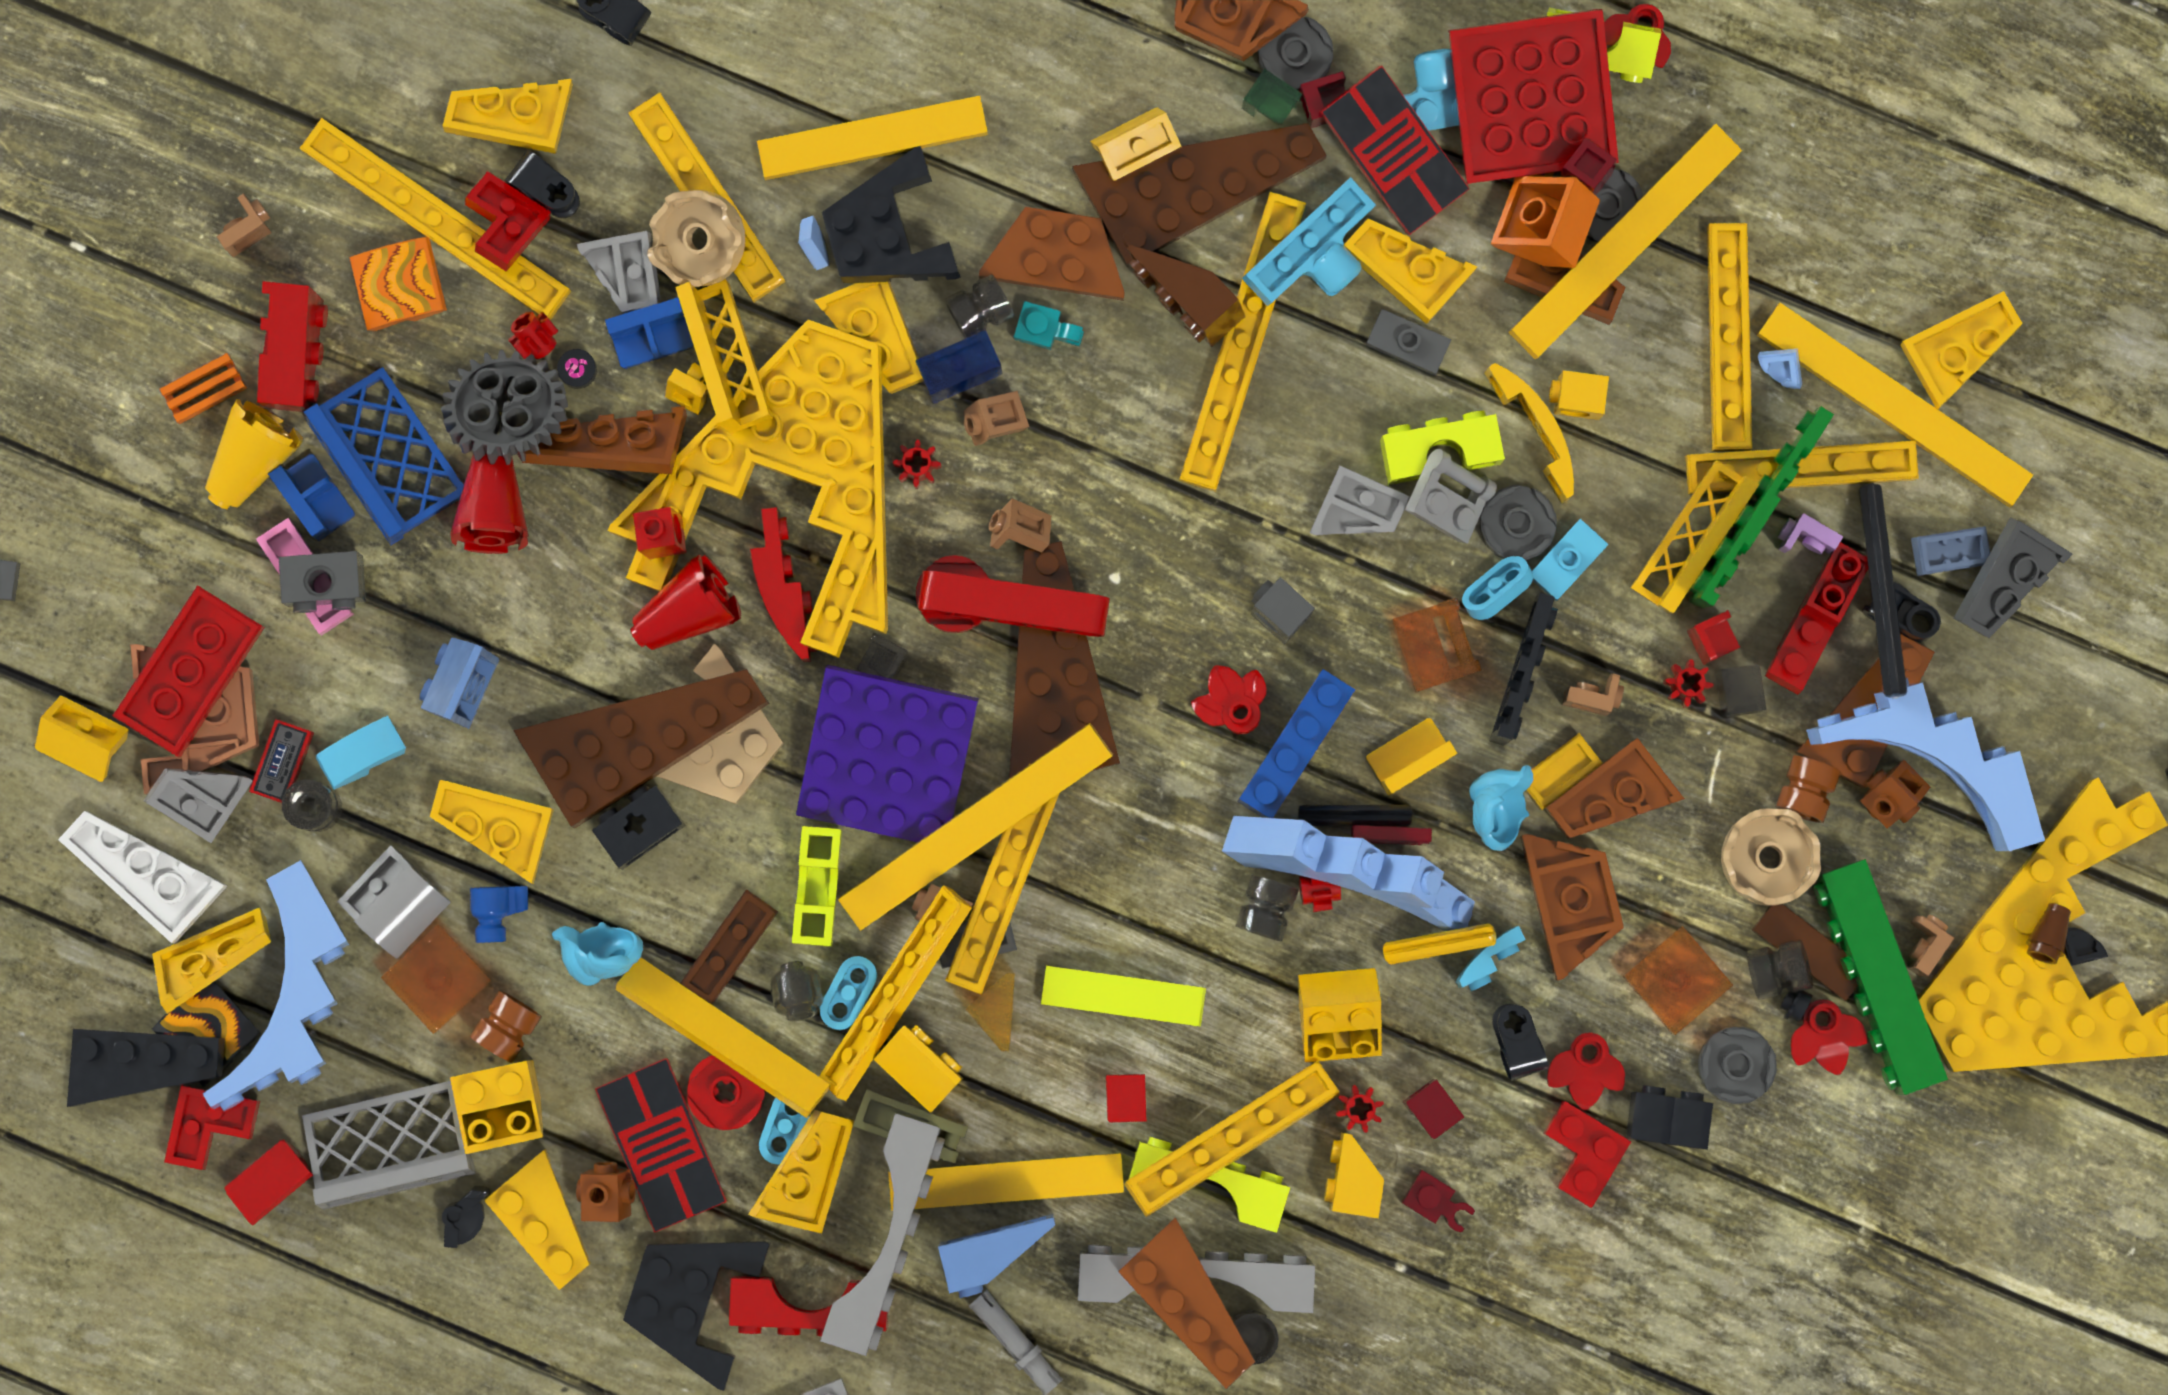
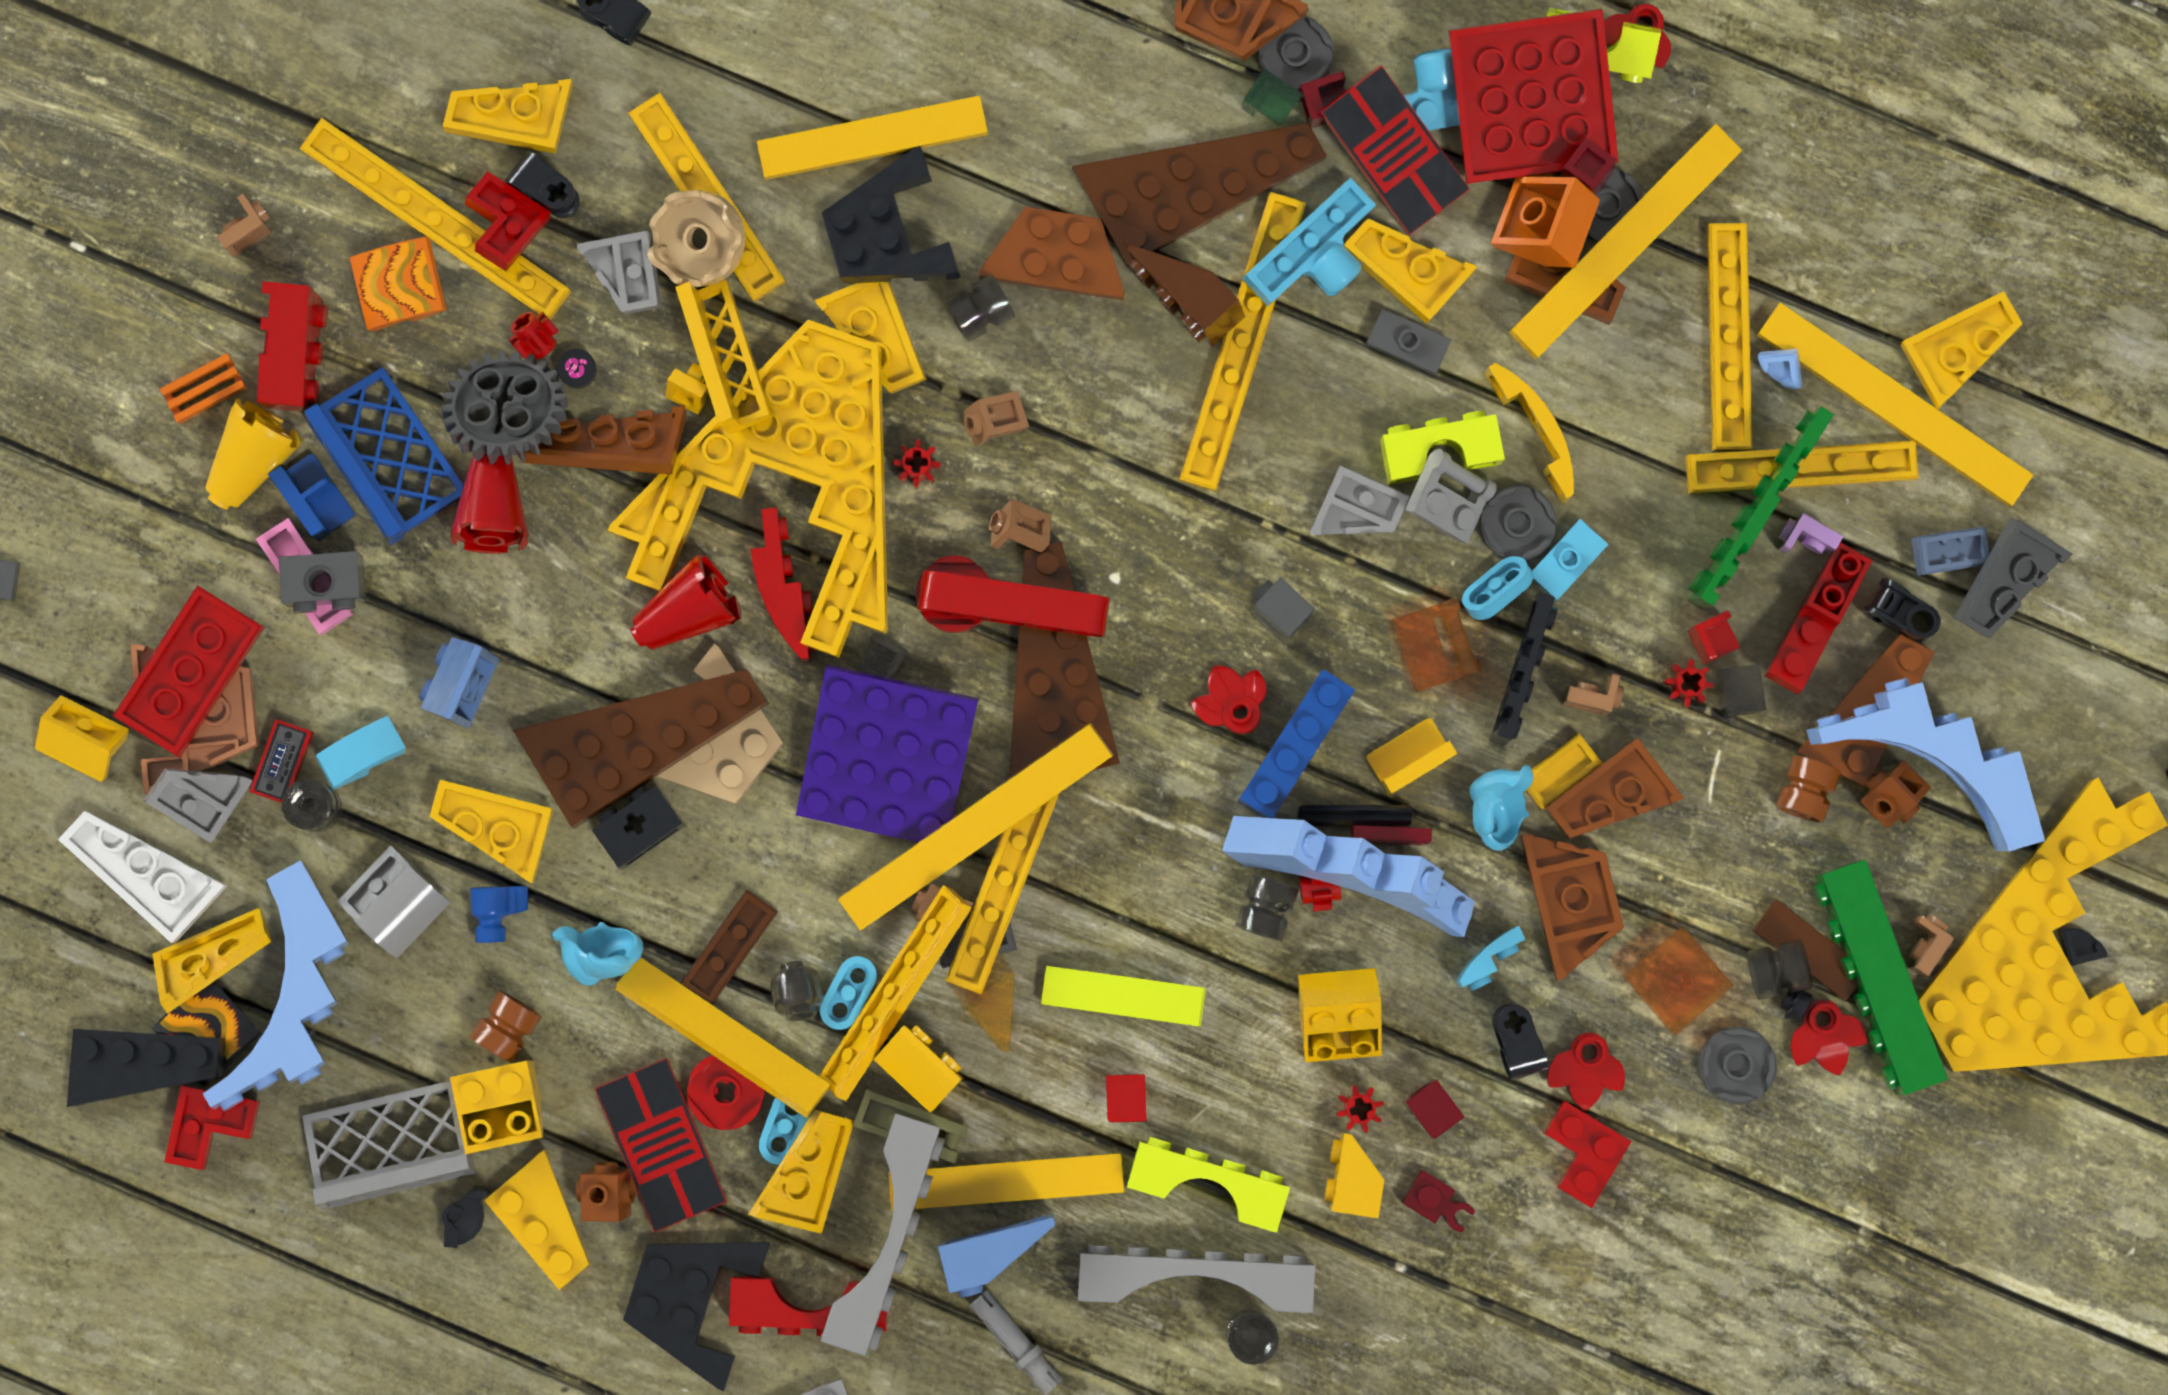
(268, 1181): red slope -> none
(436, 979): clear orange plate -> none
(649, 333): blue panel -> none
(659, 533): red brick -> none
(813, 243): light blue tile -> none
(817, 886): neon yellow arch -> none
(959, 367): clear blue panel -> none
(1041, 326): teal plate -> none
(1136, 143): yellow panel -> none
(1183, 1296): dark orange wing -> none
(1231, 1138): yellow tile -> none
(1439, 943): yellow axle -> none
(1579, 395): yellow brick -> none
(1669, 1119): black brick -> none
(1707, 544): yellow fence -> none
(1797, 849): tan plate -> none
(1883, 591): black axle -> none
(2050, 935): reddish brown cone -> none

